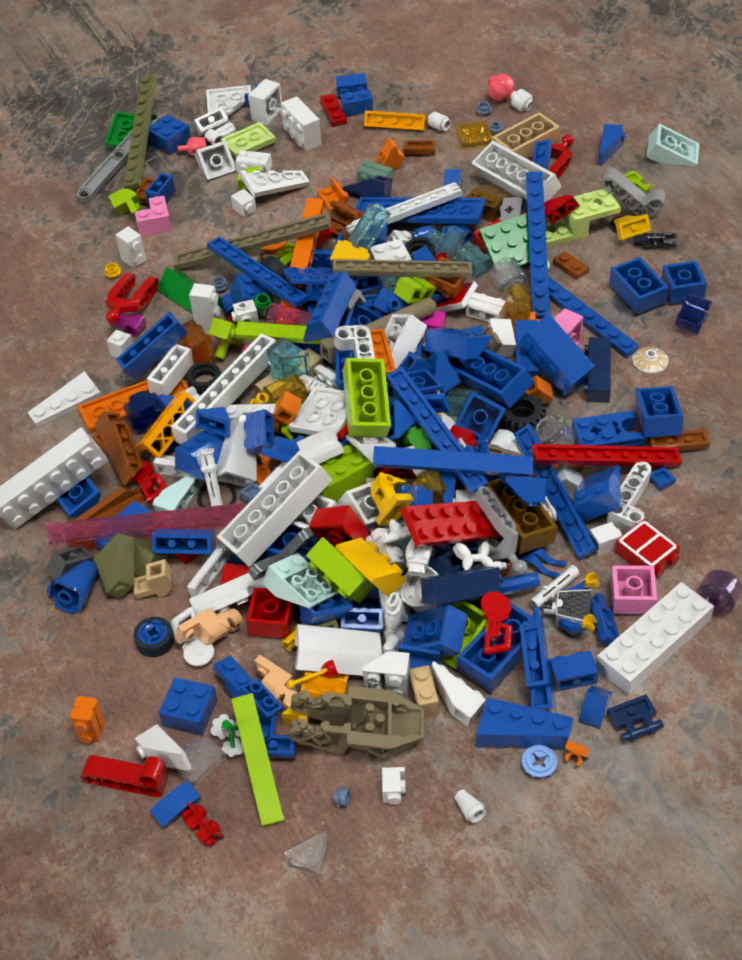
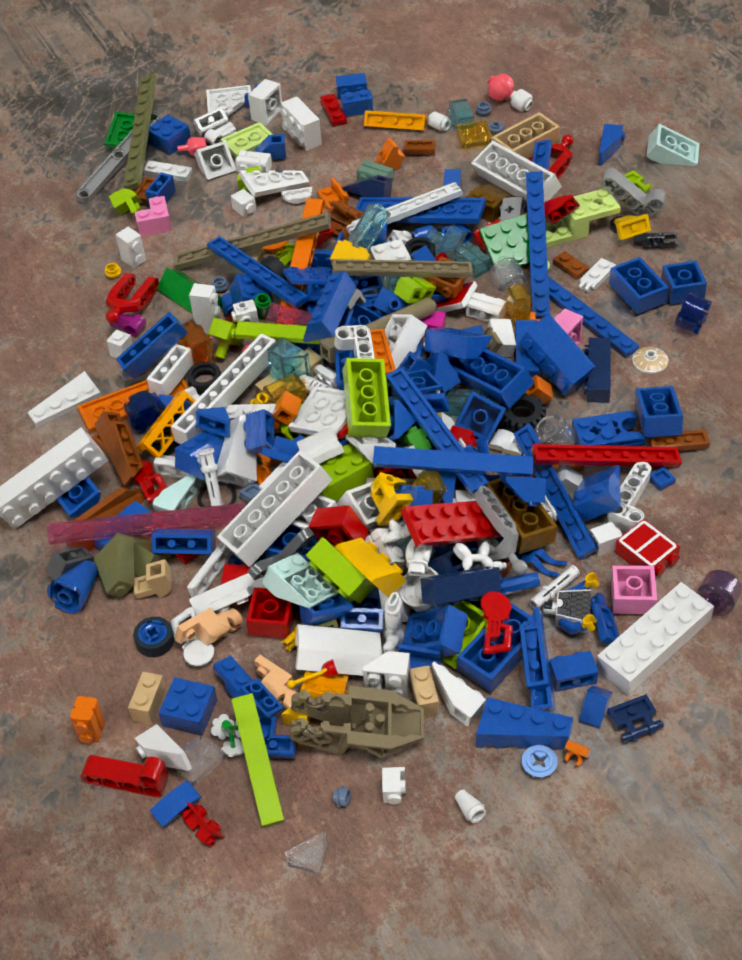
(147, 698): none -> tan brick
(179, 173): none -> white plate
(273, 145): none -> blue slope
(297, 196): none -> white plate
(460, 112): none -> clear light blue brick
(596, 275): none -> white hinge

